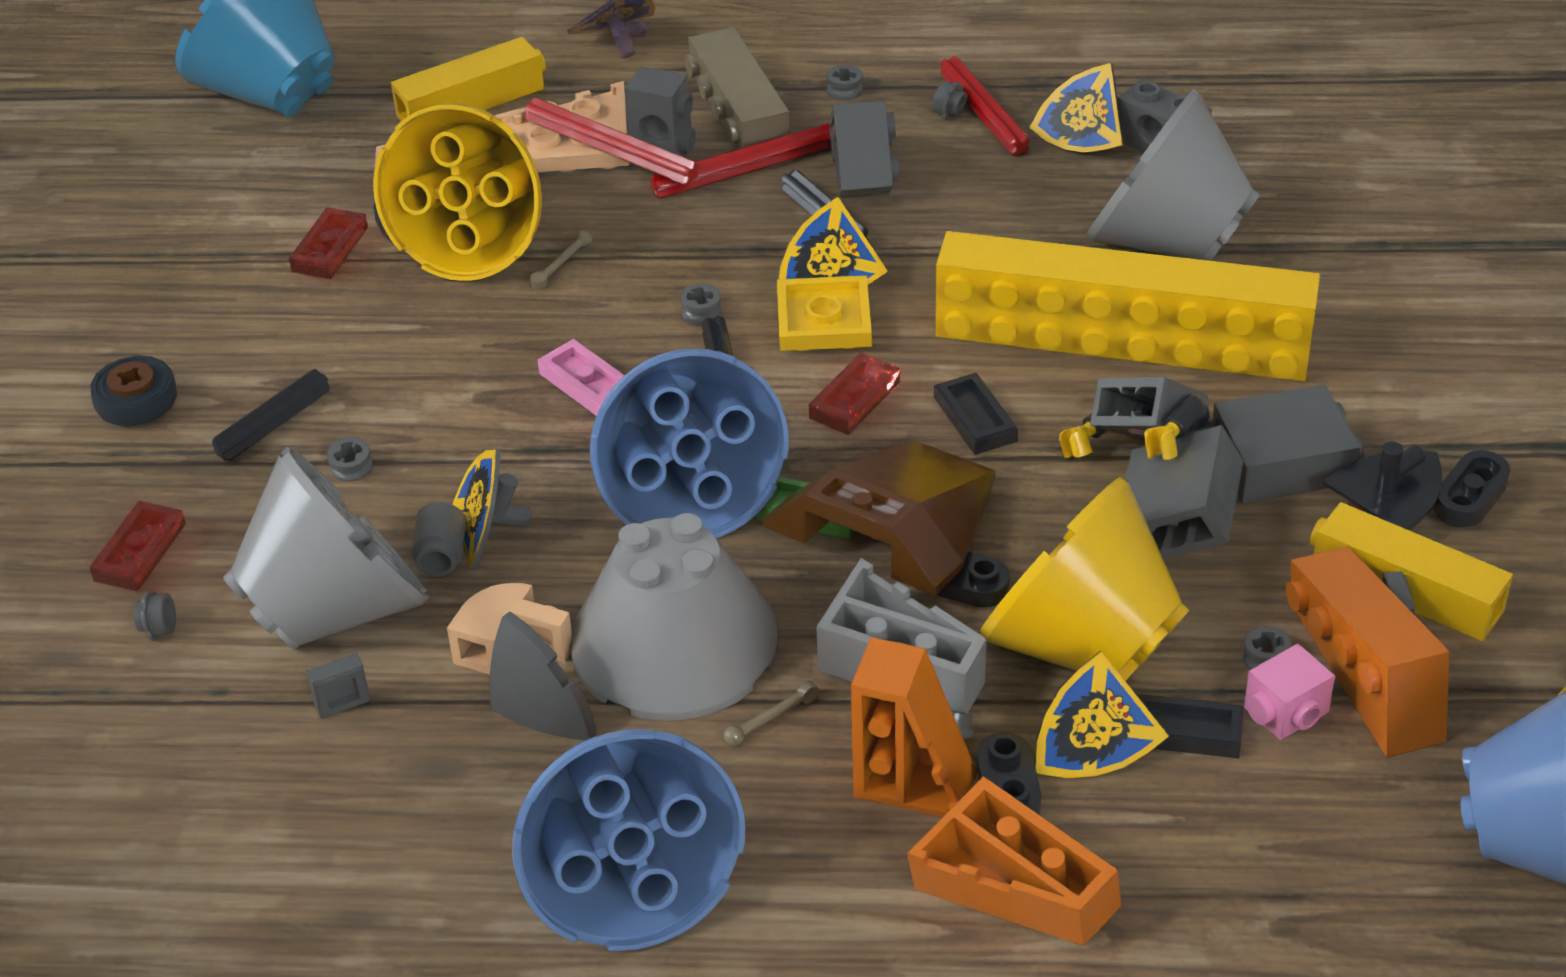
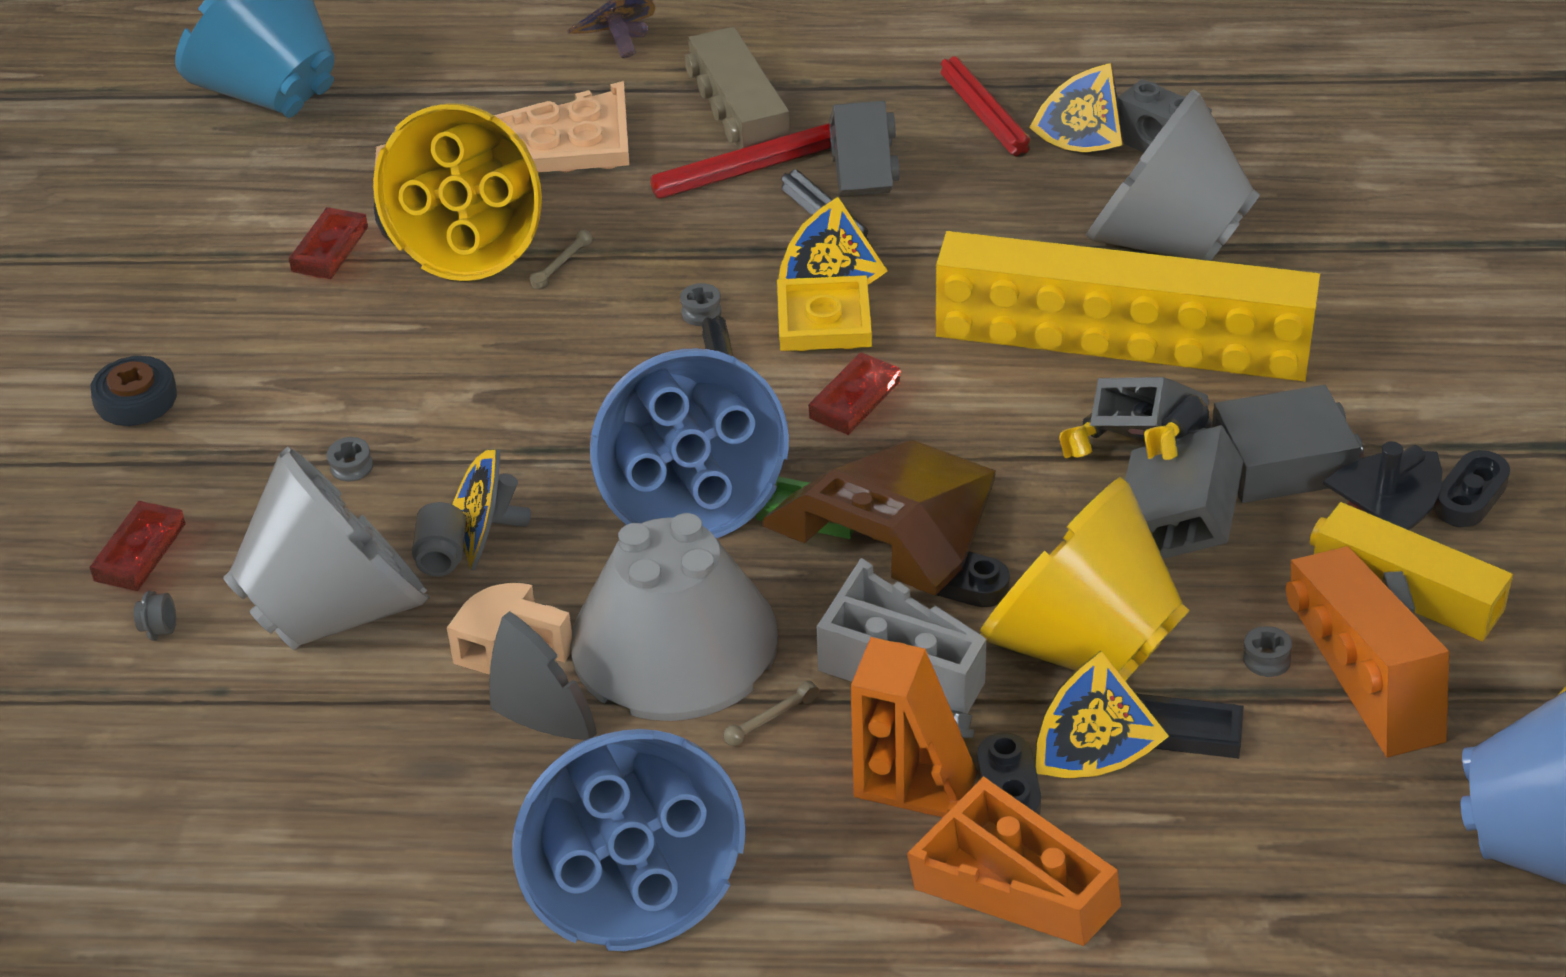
(270, 415): black axle -> none
(338, 685): dark grey tile -> none
(474, 80): yellow brick -> none
(579, 374): bright pink plate -> none
(612, 141): axle -> none
(661, 109): dark grey brick -> none
(844, 82): dark grey bush -> none
(949, 99): dark grey plate -> none
(975, 413): black tile -> none
(1289, 692): bright pink brick -> none

